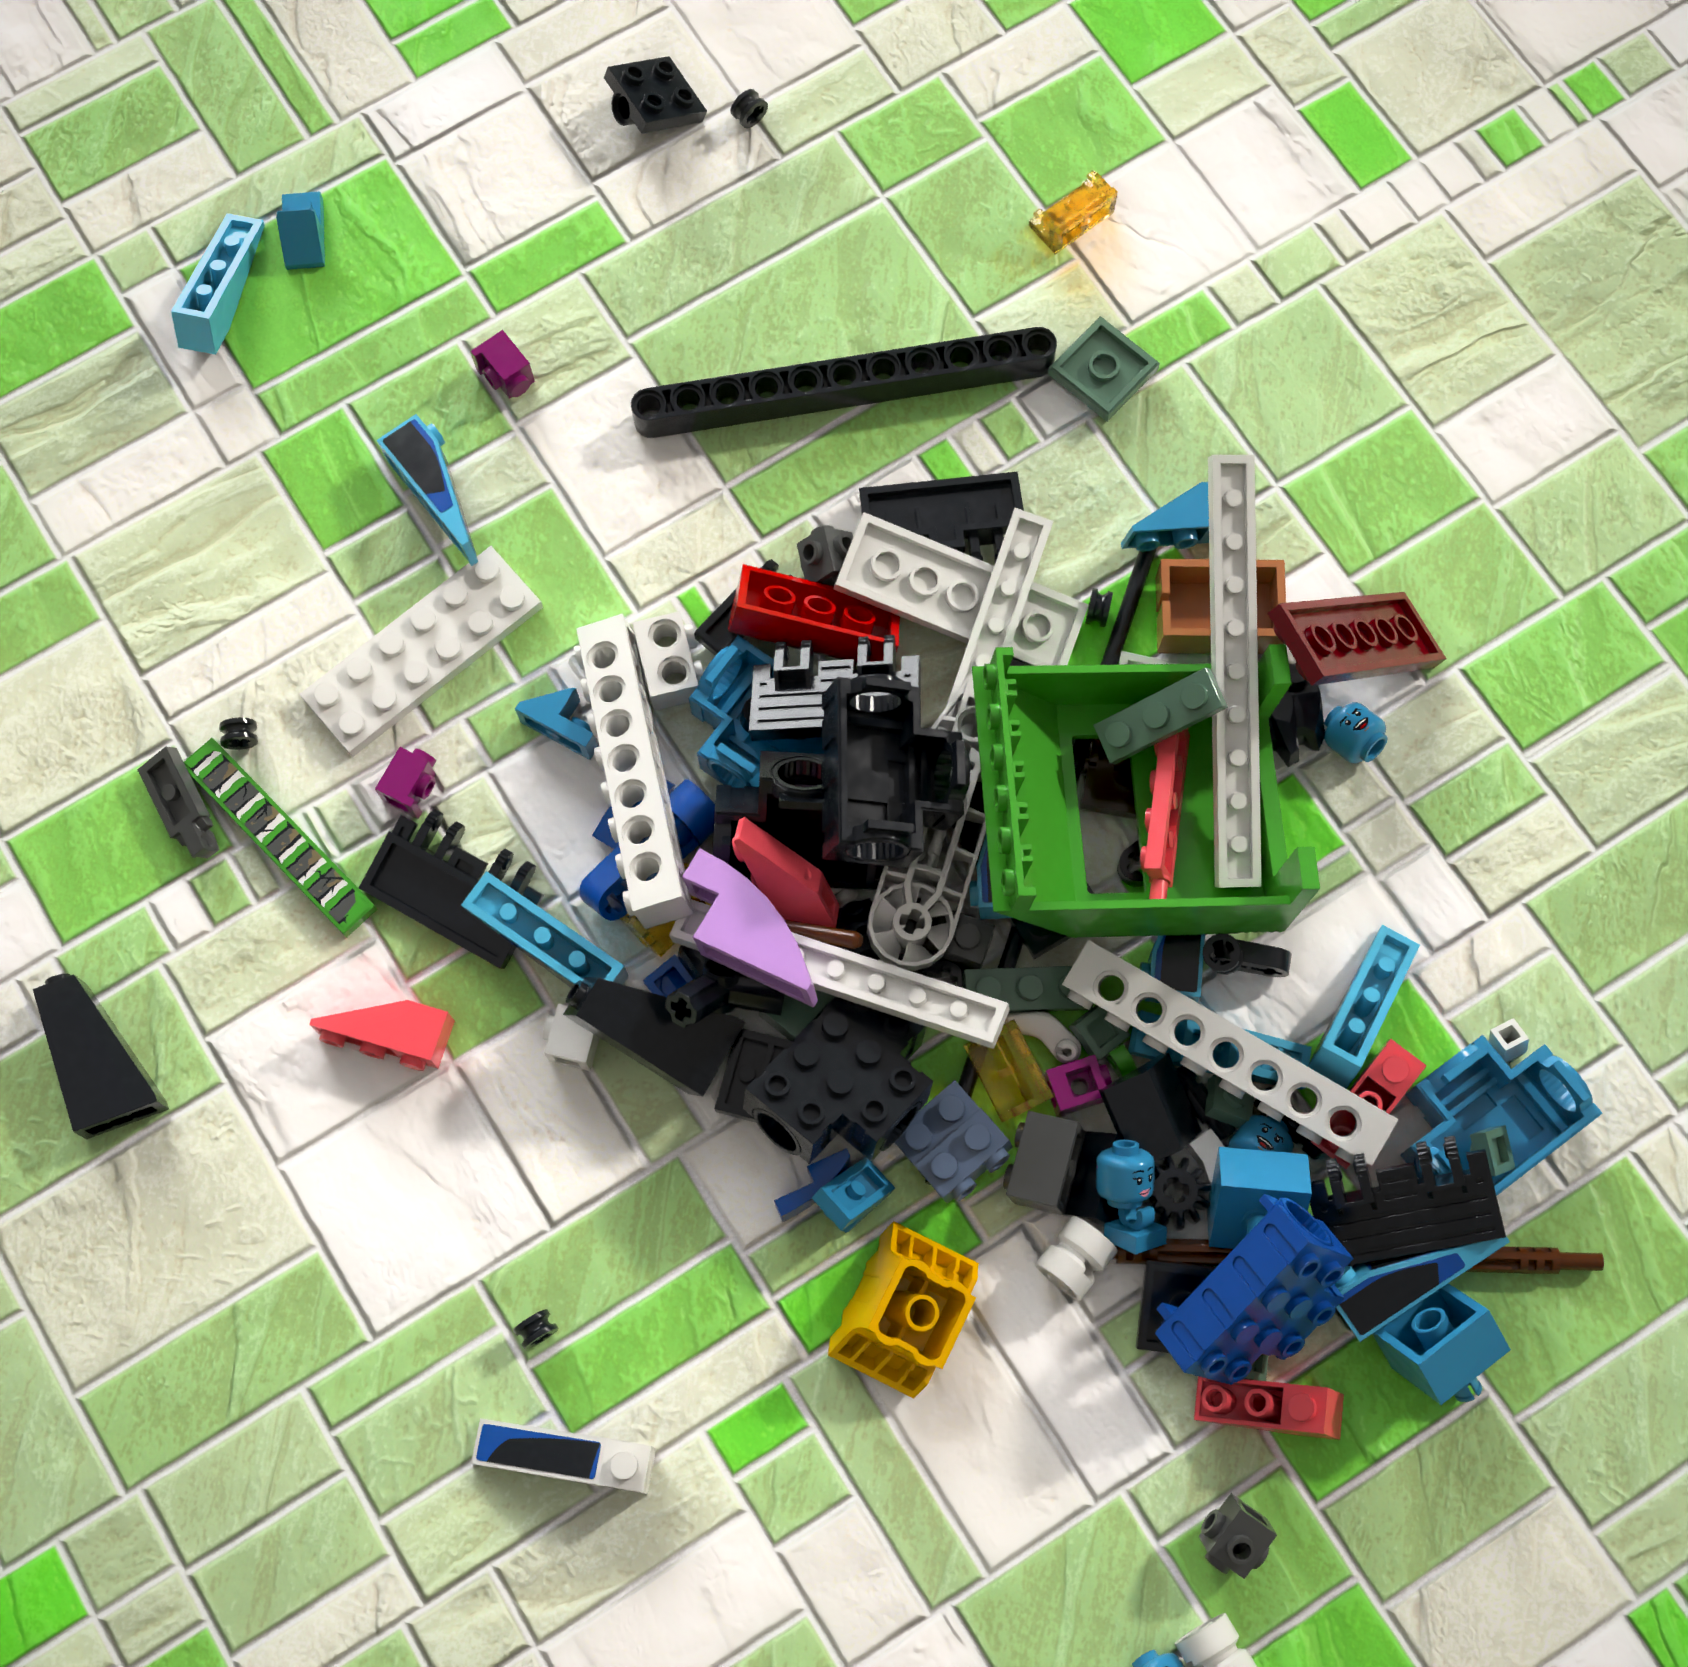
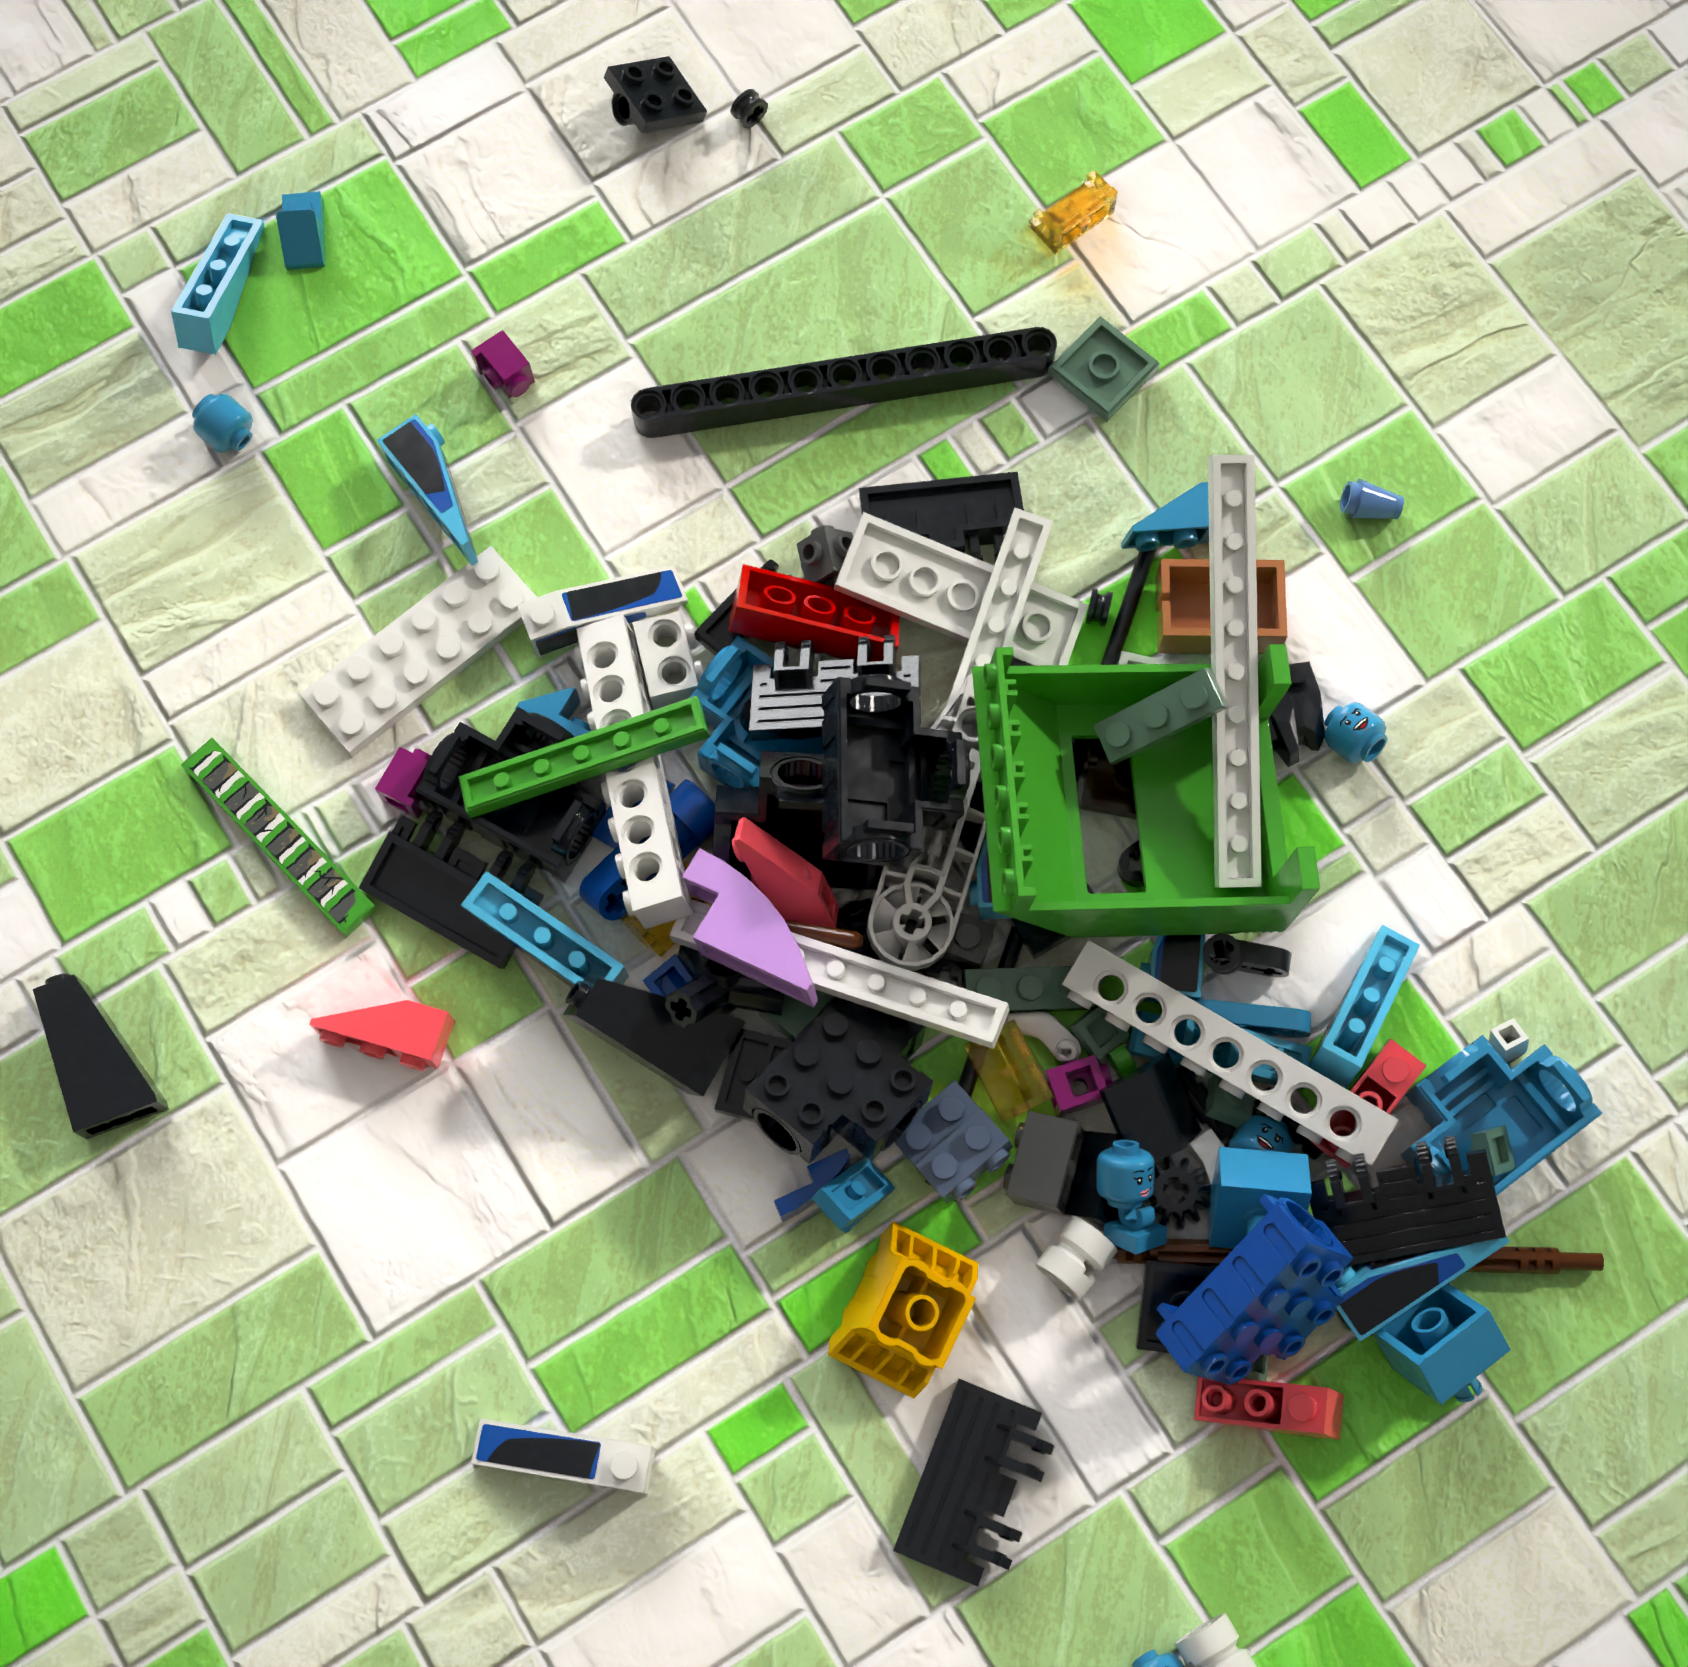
(179, 802): dark grey hinge -> none
(222, 423): none -> dark azure head
(238, 733): black bush -> none
(535, 1329): black bush -> none
(543, 829): none -> black piece
(556, 615): none -> slope
(568, 1041): white brick -> none
(584, 756): none -> bright green tile
(965, 1481): none -> black hinge
(1164, 816): coral plate -> none
(1236, 1537): dark grey brick -> none
(1263, 1018): none -> dark azure beam
(1355, 637): dark red plate -> none
(1369, 501): none -> medium blue cone

